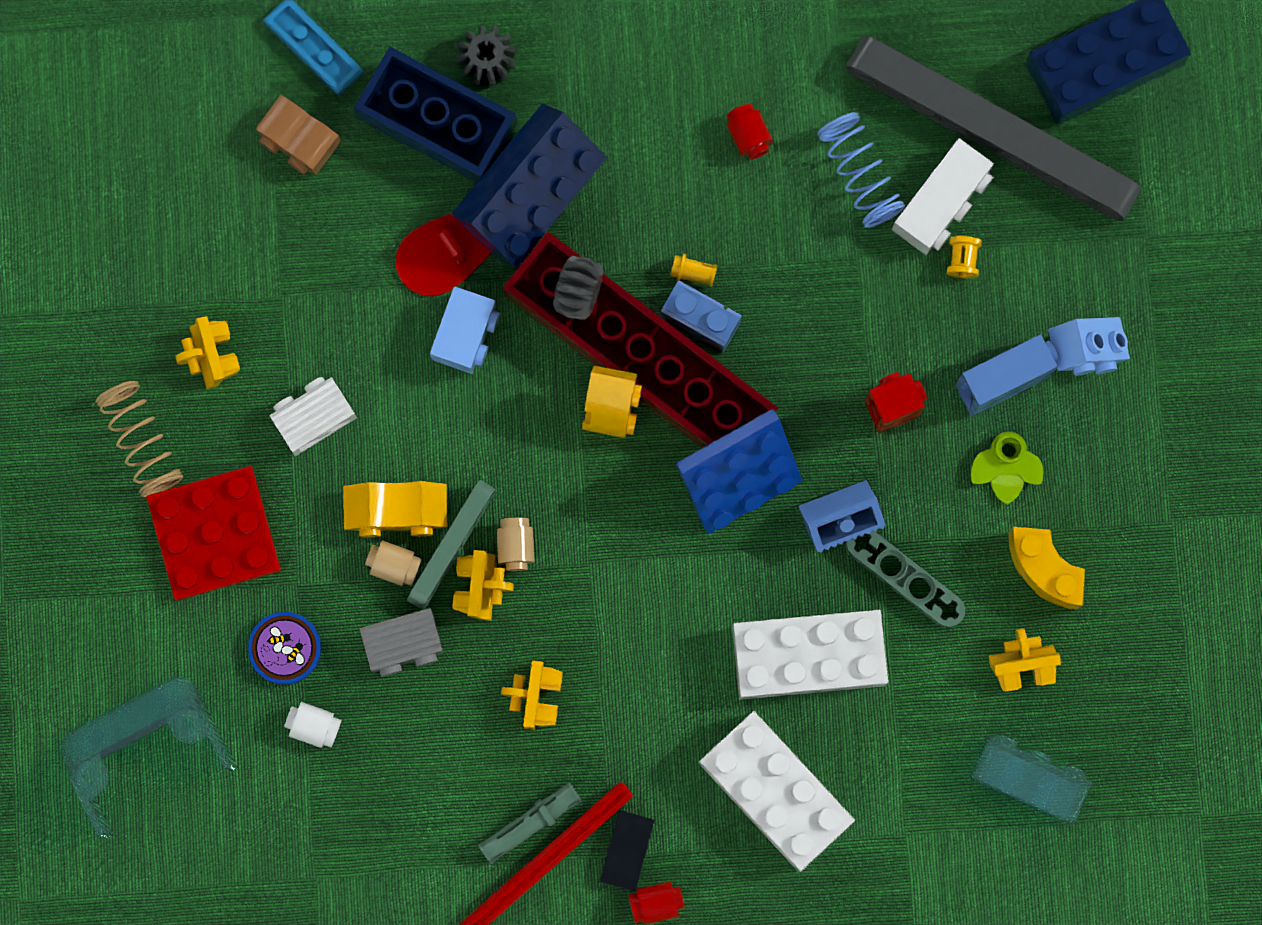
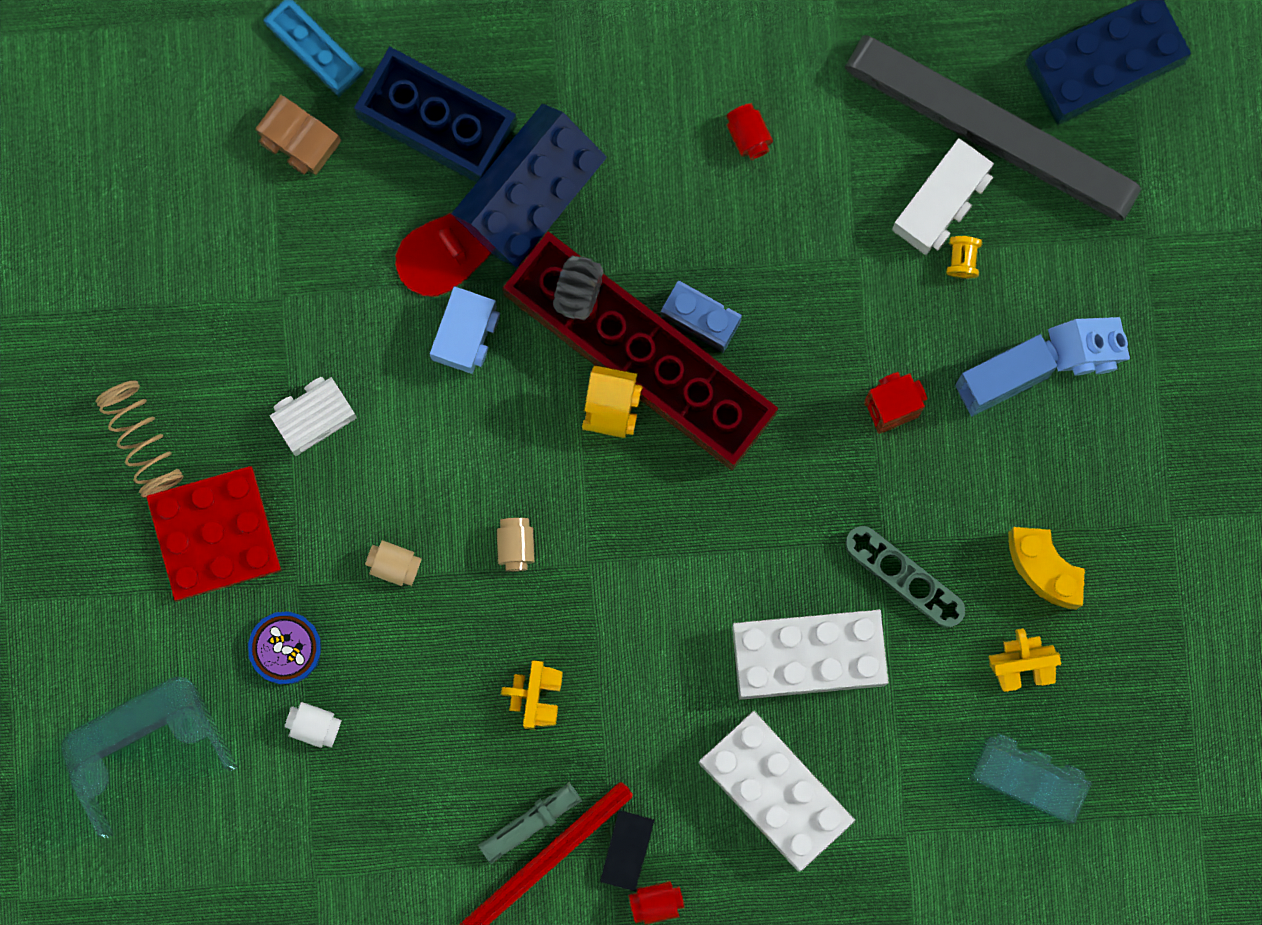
(205, 355): yellow hips -> none
(395, 507): yellow brick -> none
(402, 642): light grey brick -> none
(451, 545): sand green beam -> none
(485, 586): yellow hips -> none
(490, 42): dark grey gear -> none
(693, 270): yellow pin -> none
(739, 472): blue plate -> none
(842, 516): medium blue brick -> none
(878, 214): light blue piece -> none
(1004, 472): lime plate -> none

